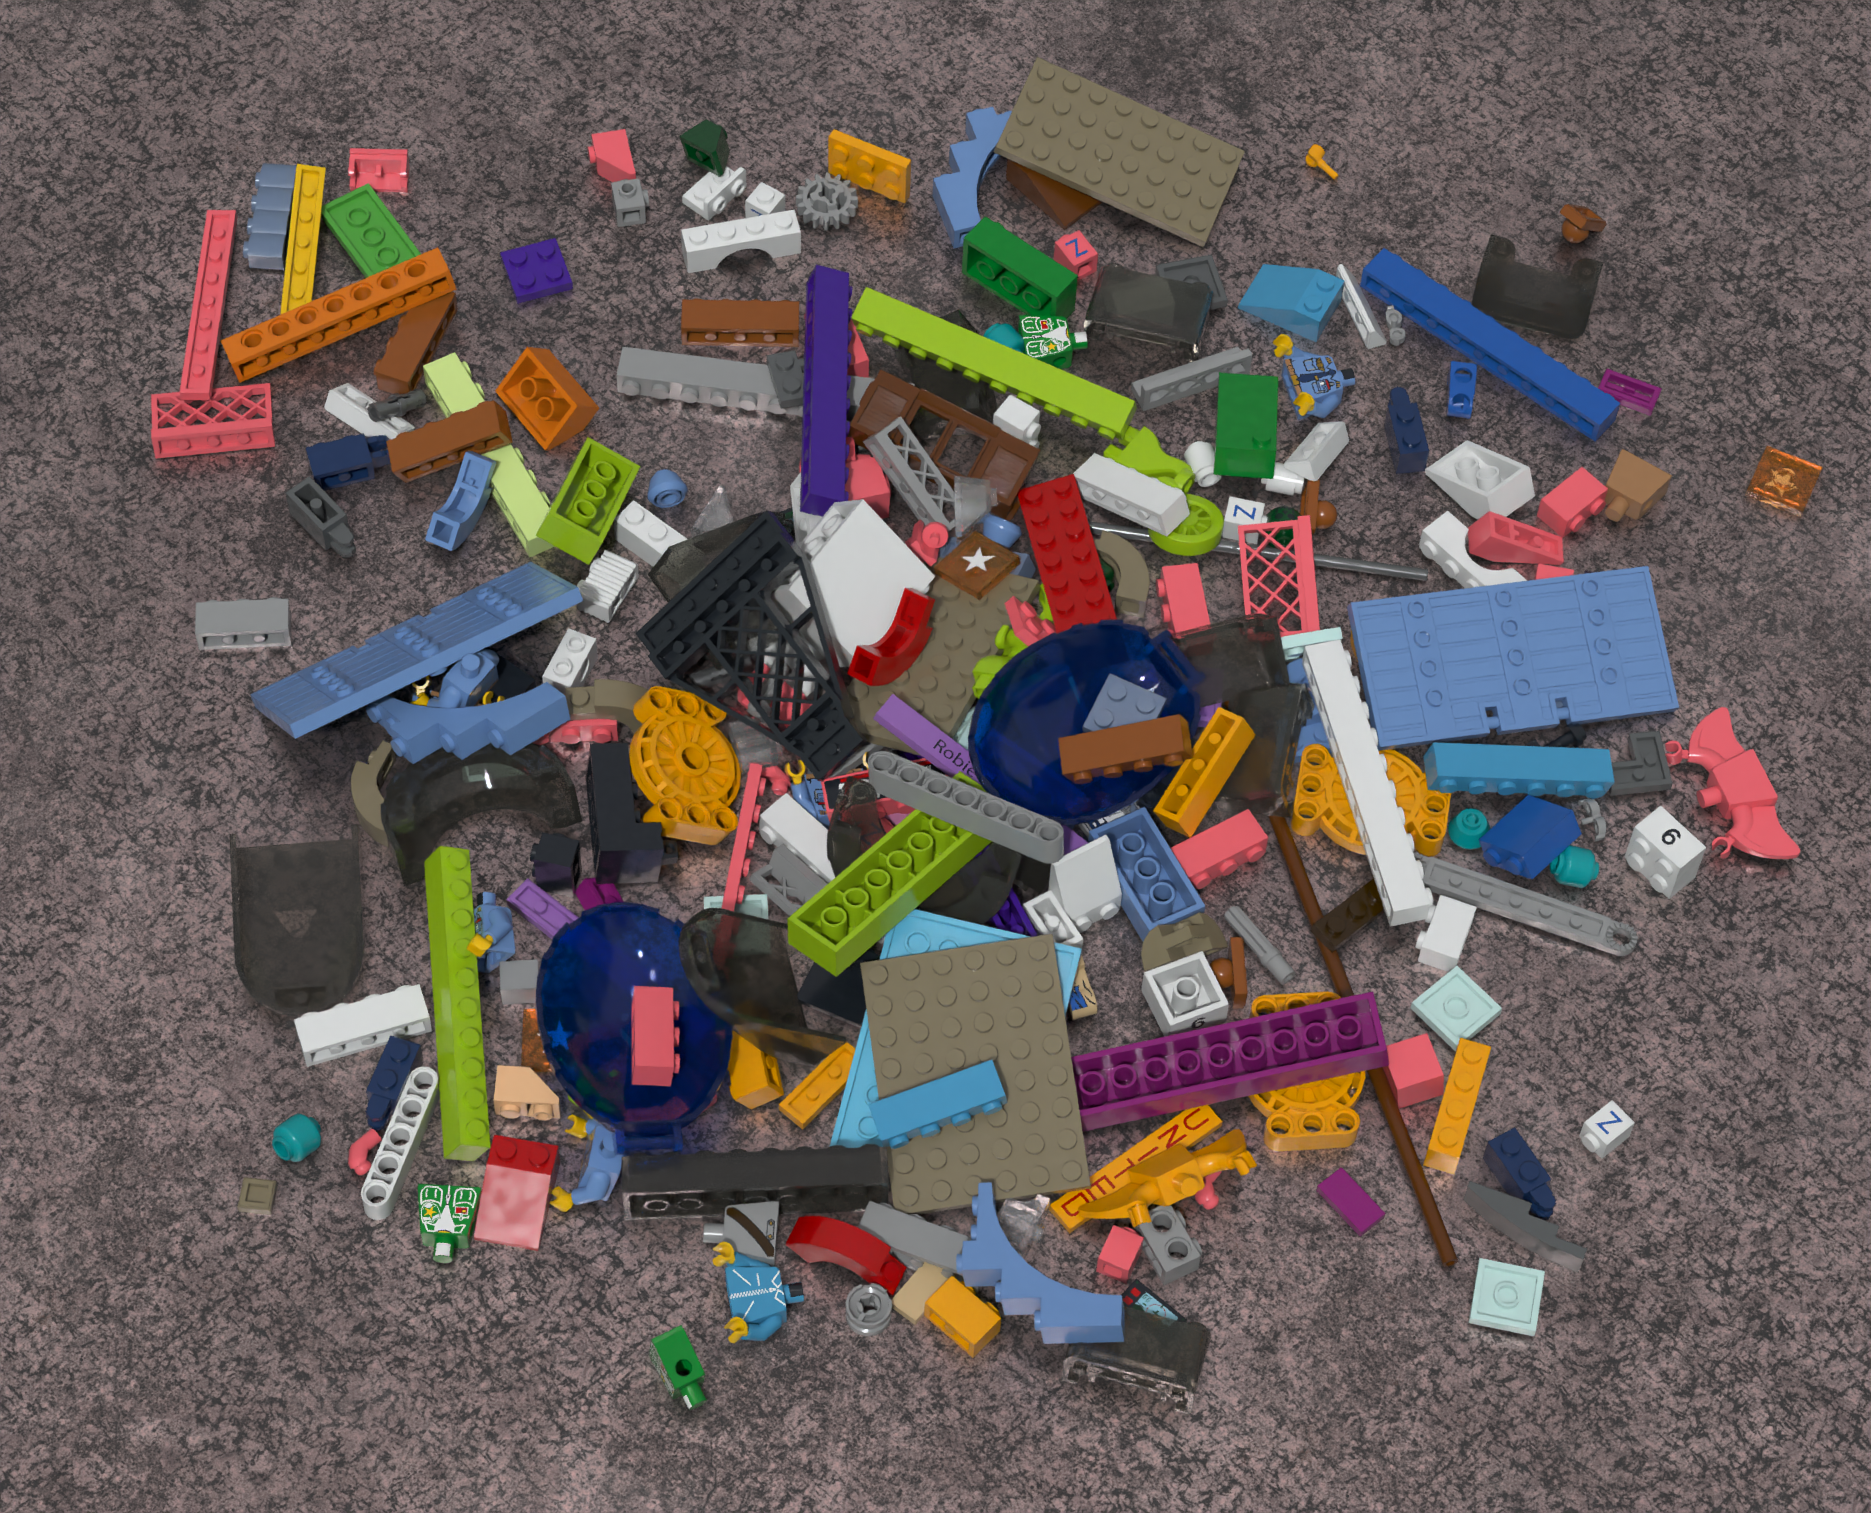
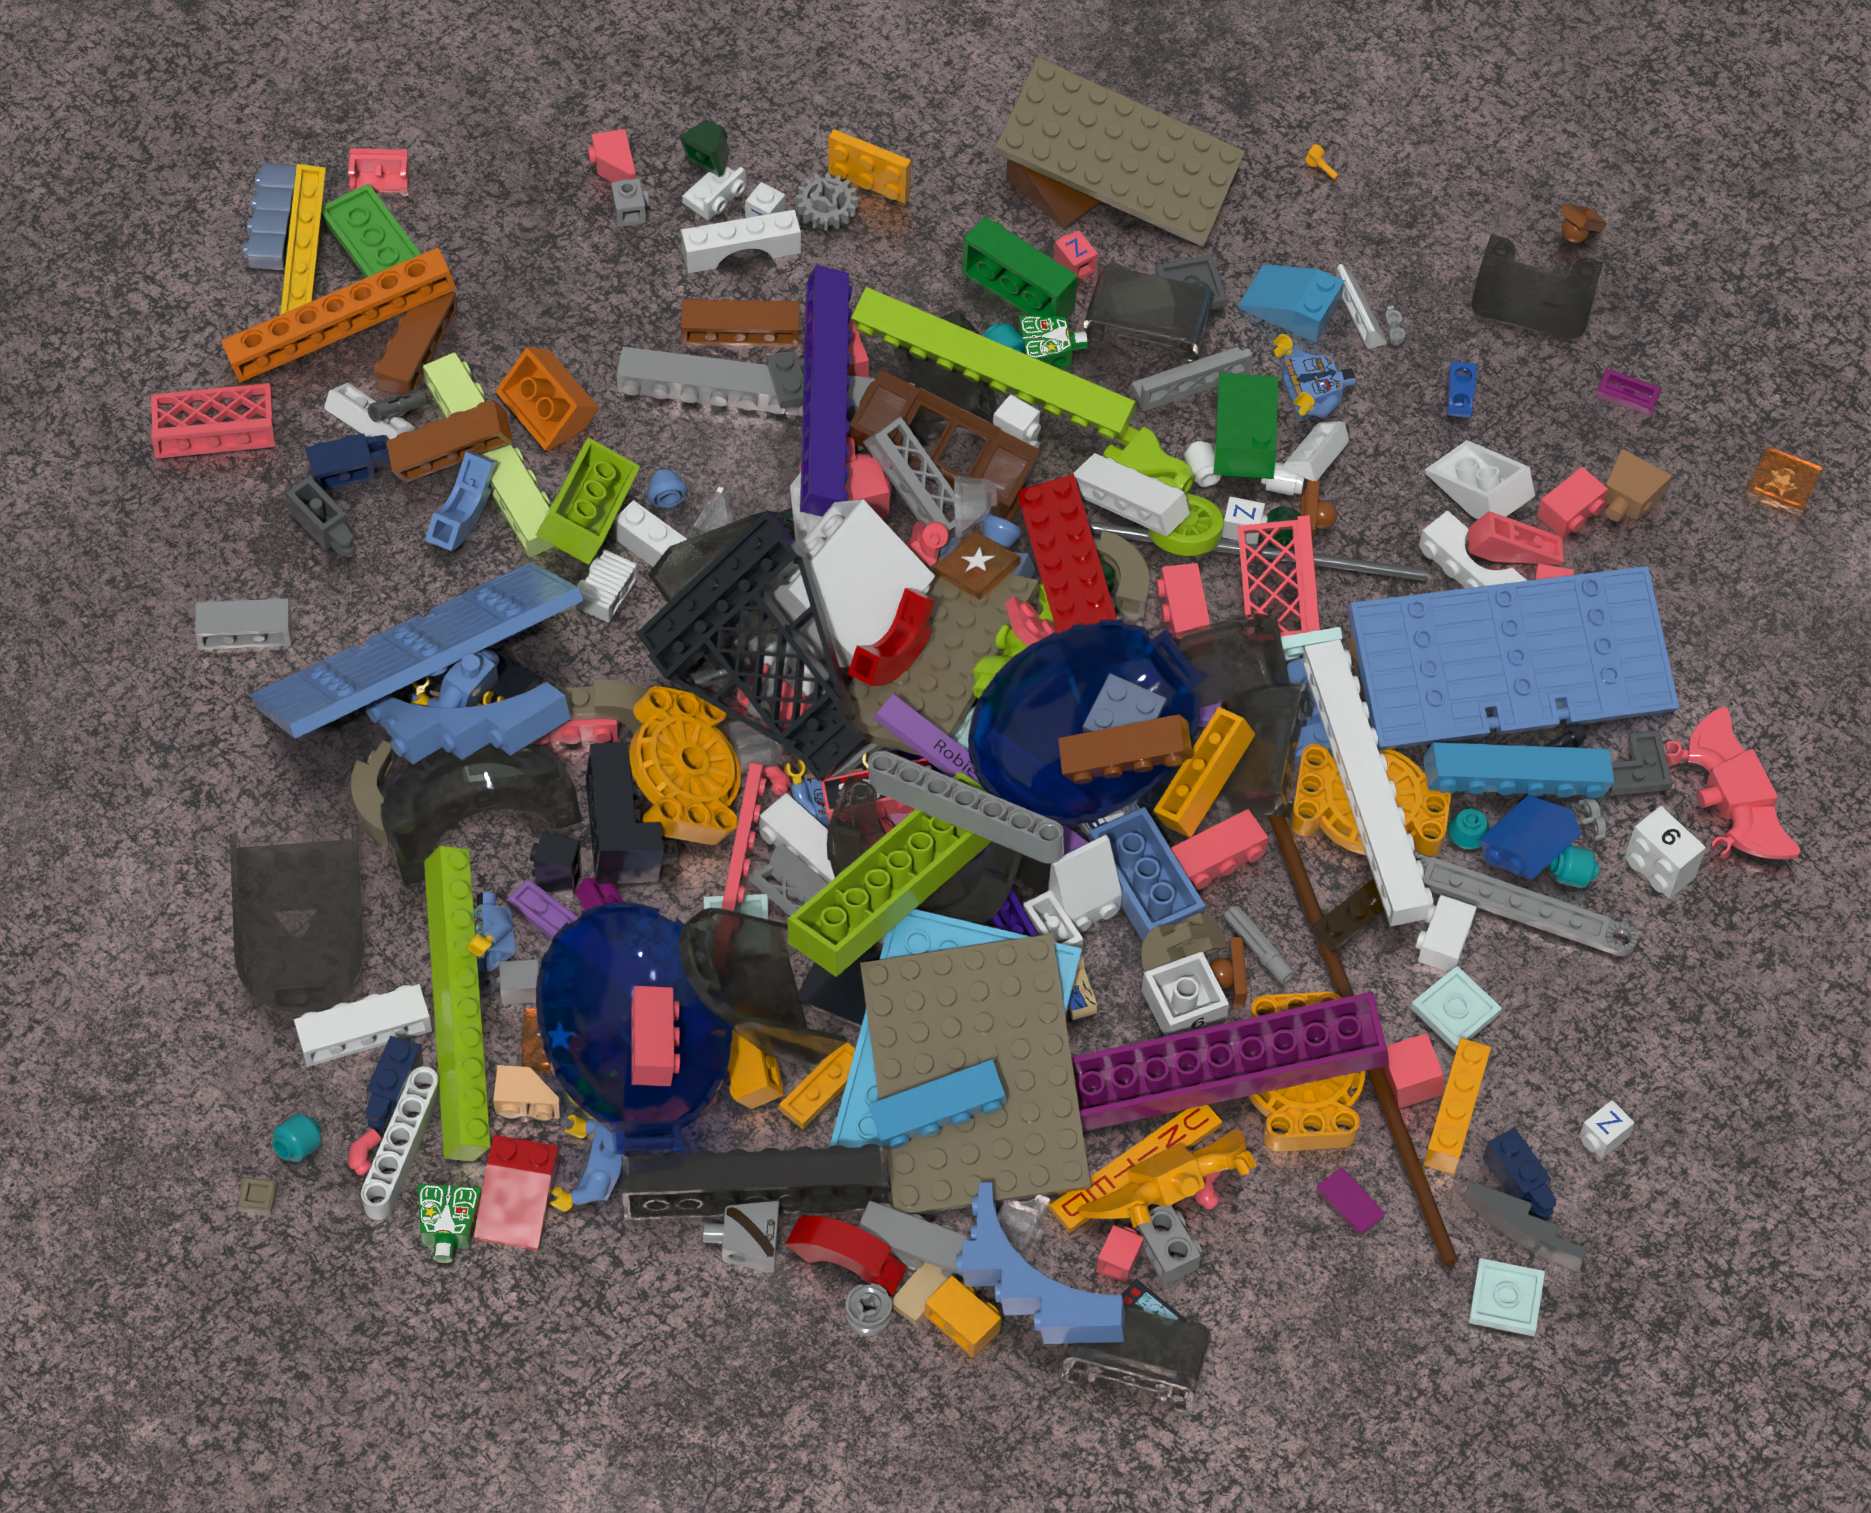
(208, 305): coral plate -> none
(536, 270): dark purple plate -> none
(571, 661): white brick -> none
(674, 1354): green torso -> none
(754, 1295): dark azure torso -> none
(969, 161): medium blue arch -> none
(1405, 433): dark blue hinge -> none
(1490, 344): blue brick -> none

